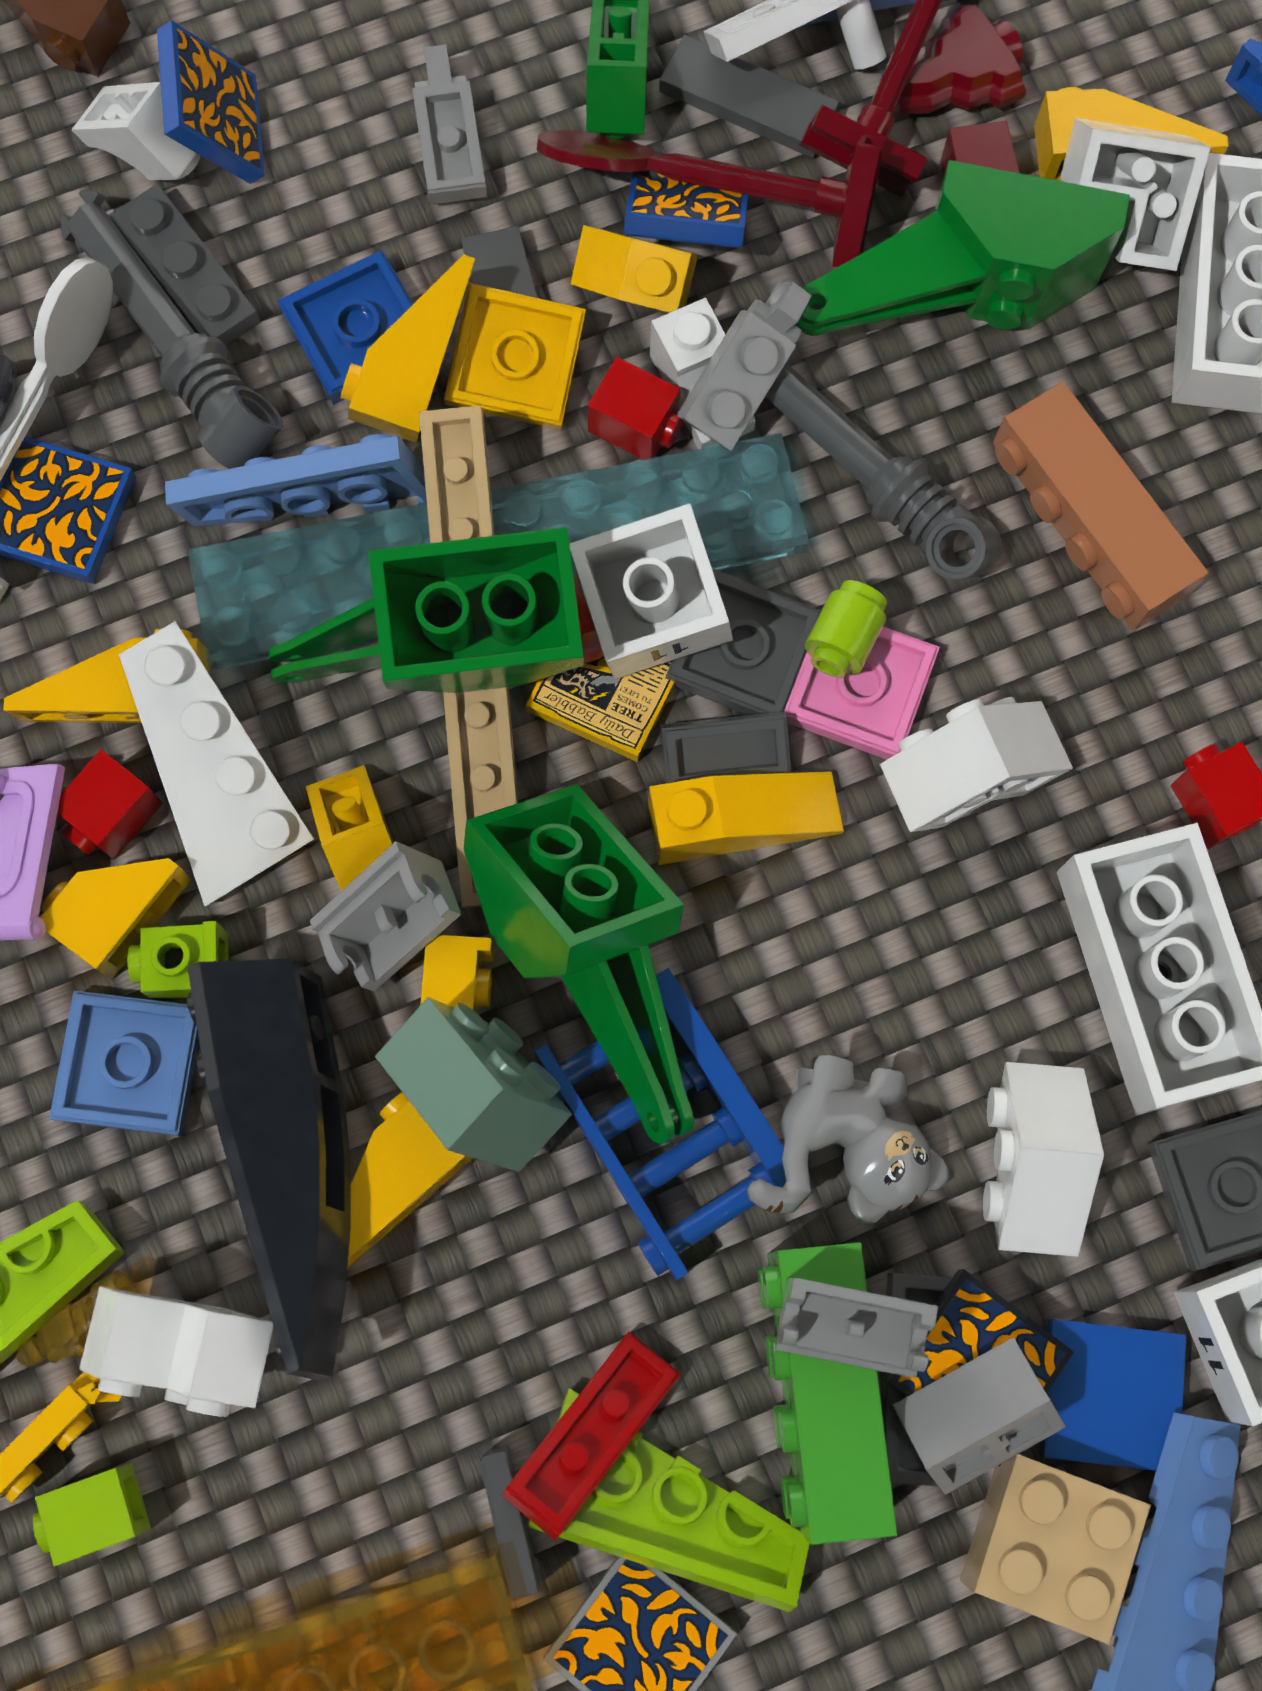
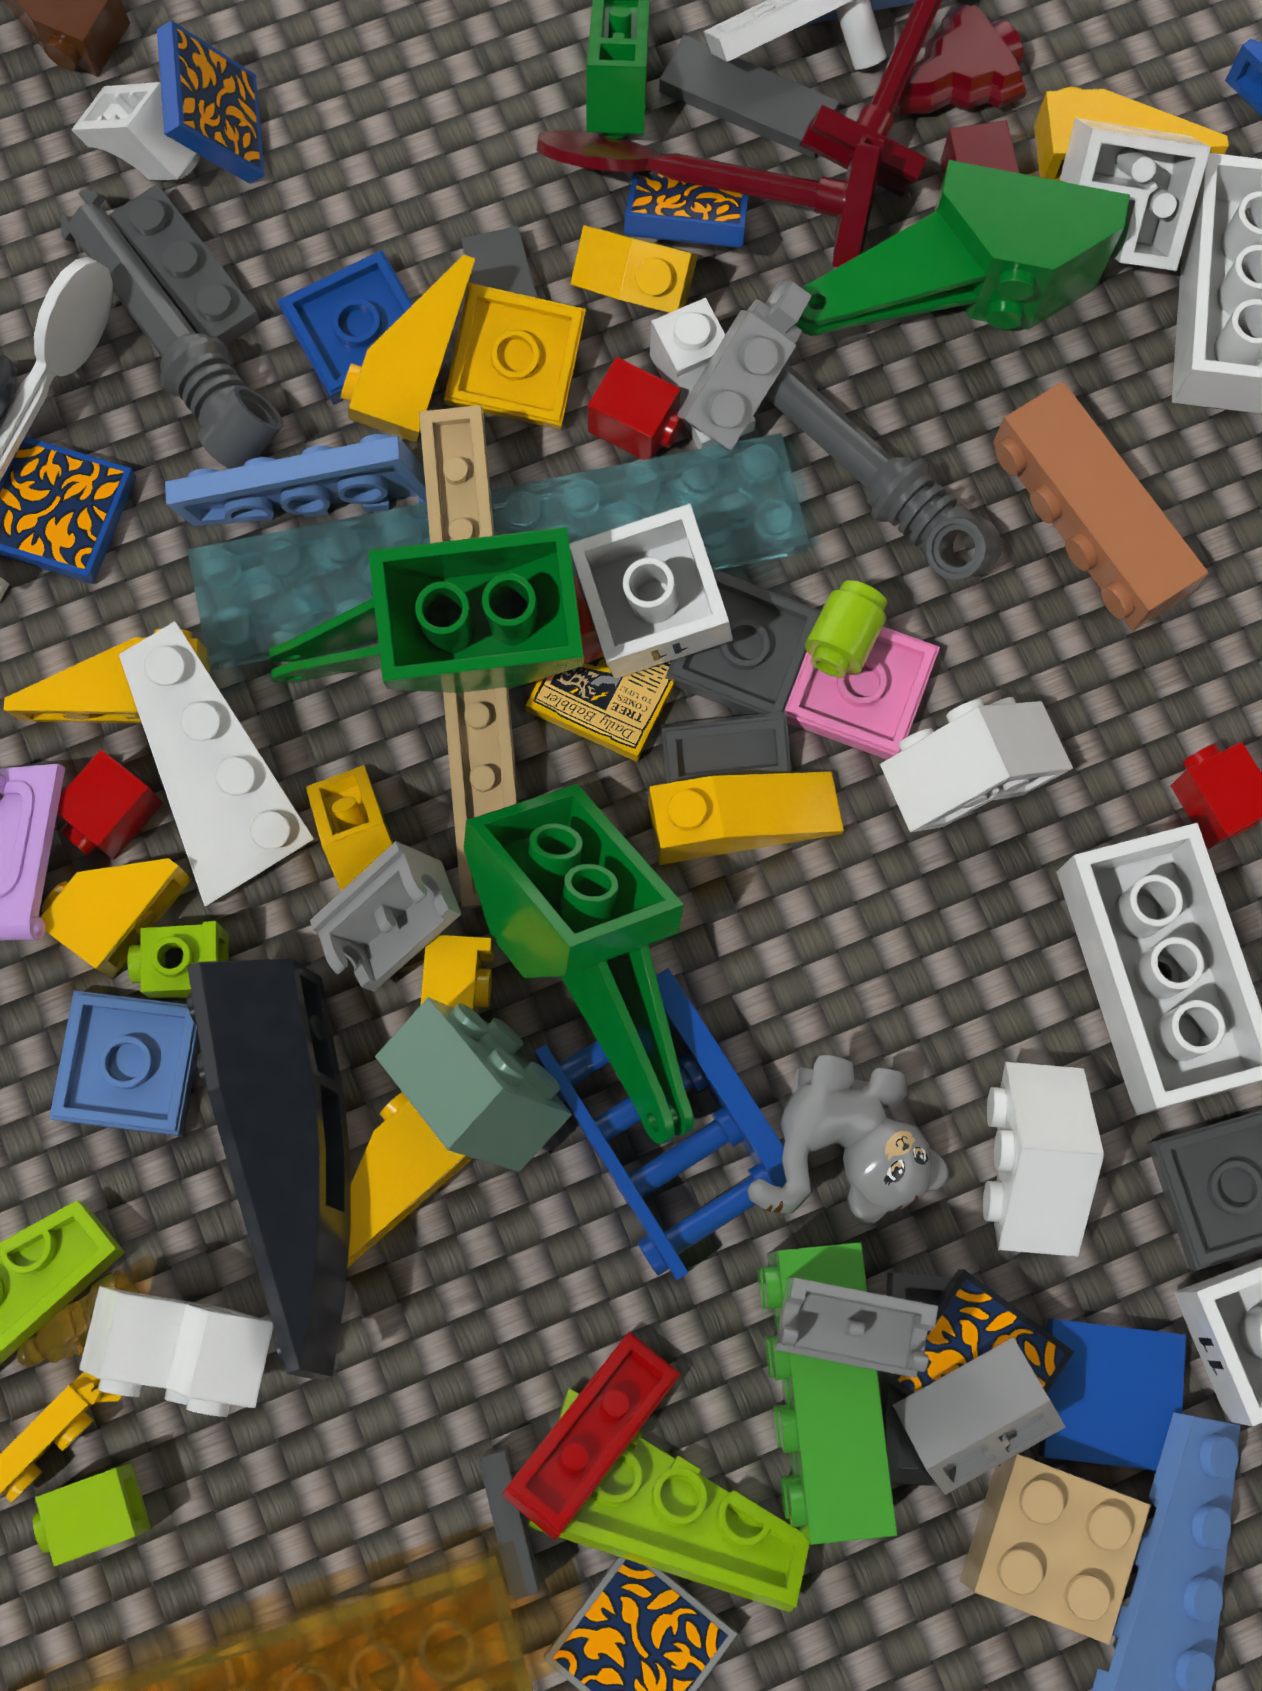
(448, 132): light grey hinge -> none

